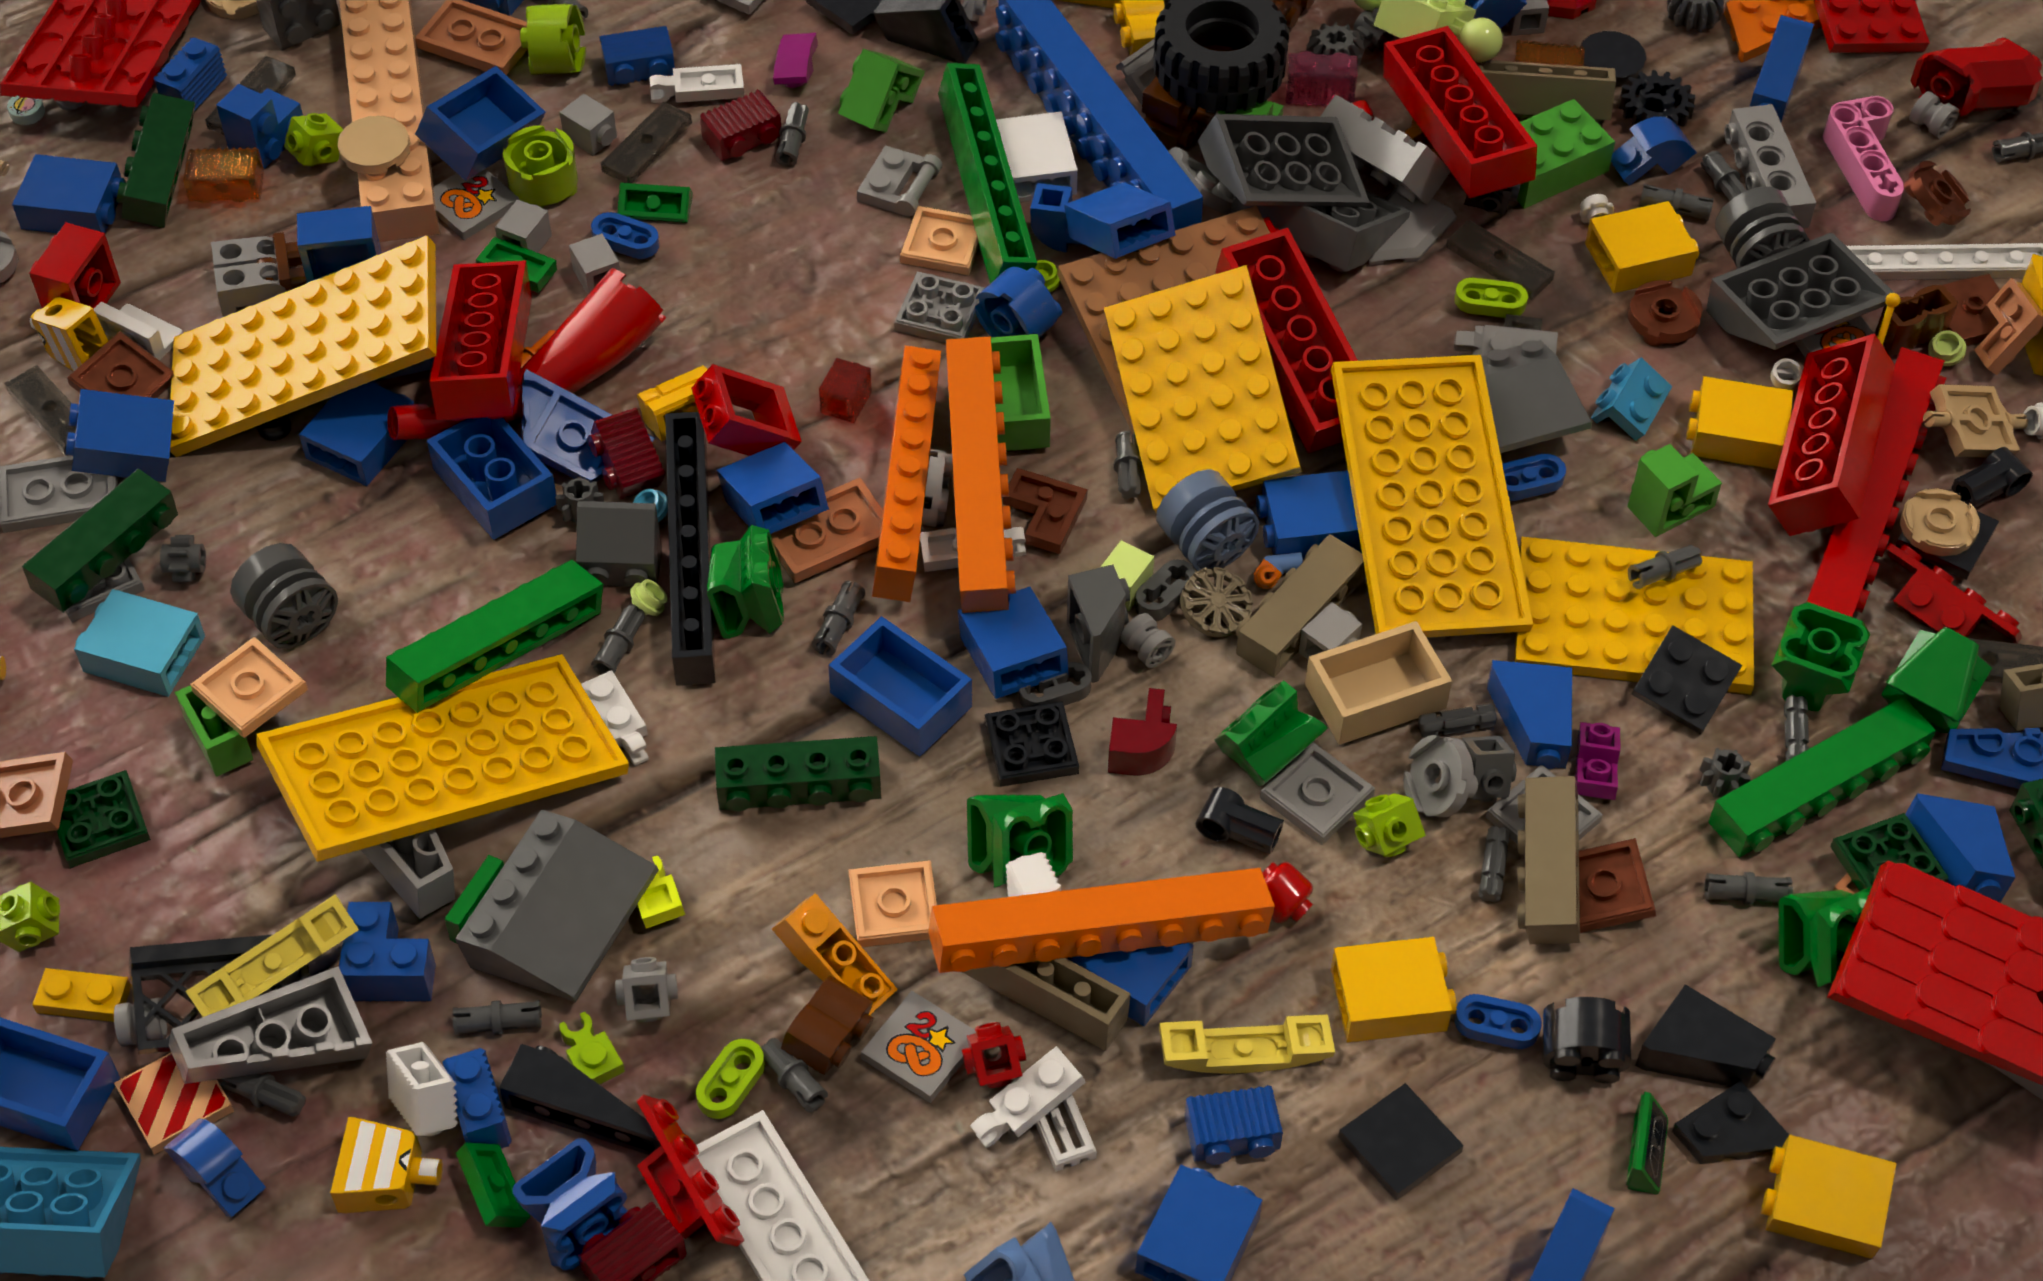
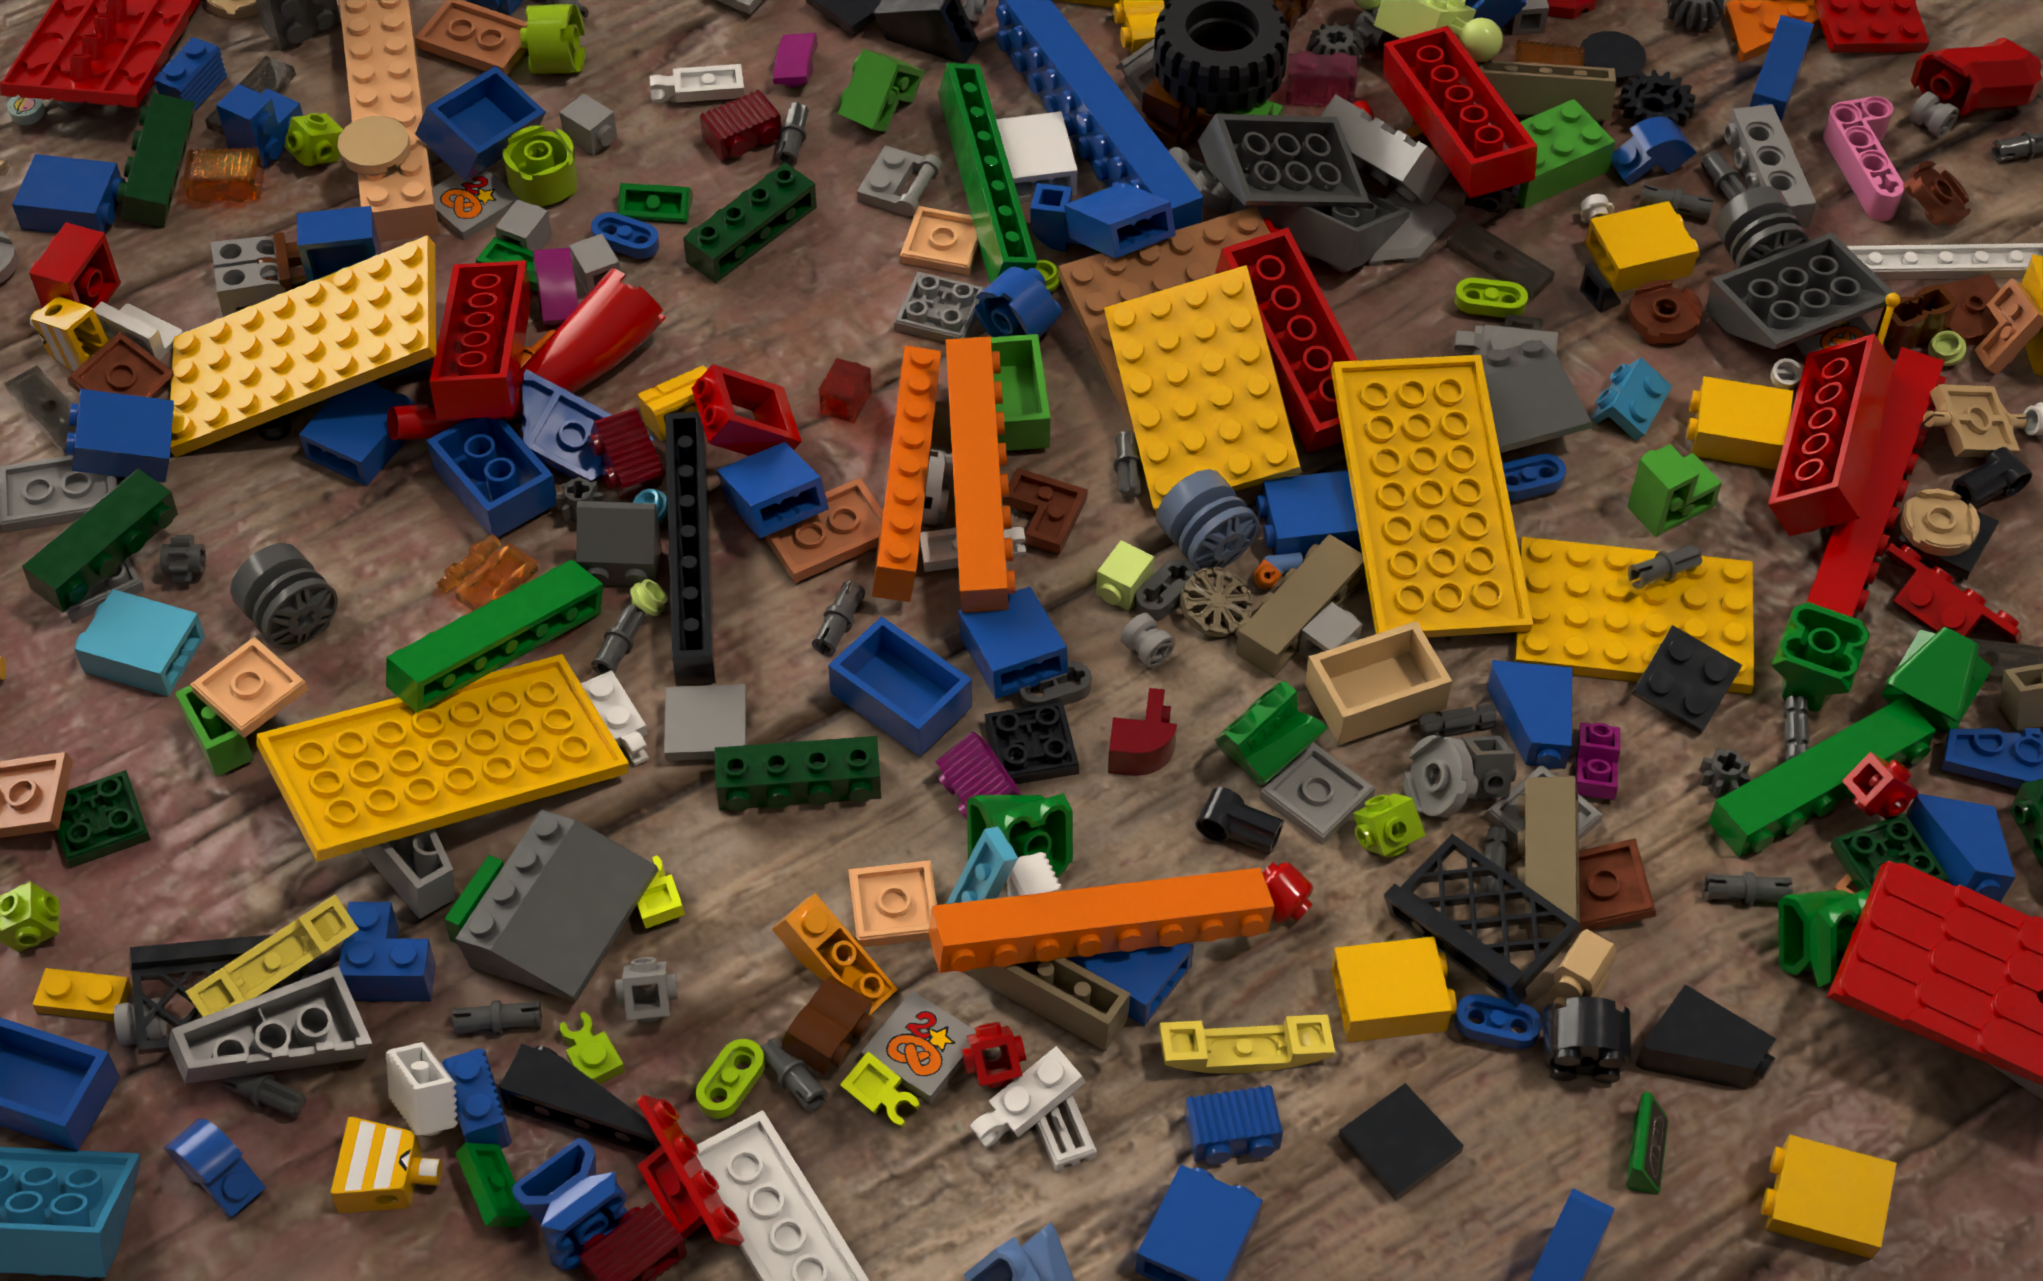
(166, 1105): tile -> none
(498, 576): none -> clear orange plate
(555, 284): none -> magenta slope
(637, 55): blue brick -> none
(646, 143): clear smoke tile -> none
(703, 719): none -> light grey tile
(746, 583): green piece -> none
(750, 222): none -> dark green brick
(876, 1086): none -> neon yellow plate
(974, 770): none -> magenta brick
(986, 868): none -> medium azure plate
(1097, 615): dark grey slope -> none
(1459, 945): none -> black fence
(1583, 969): none -> tan brick
(1598, 290): none -> black slope
(1730, 1127): black wing -> none
(1880, 786): none -> red brick

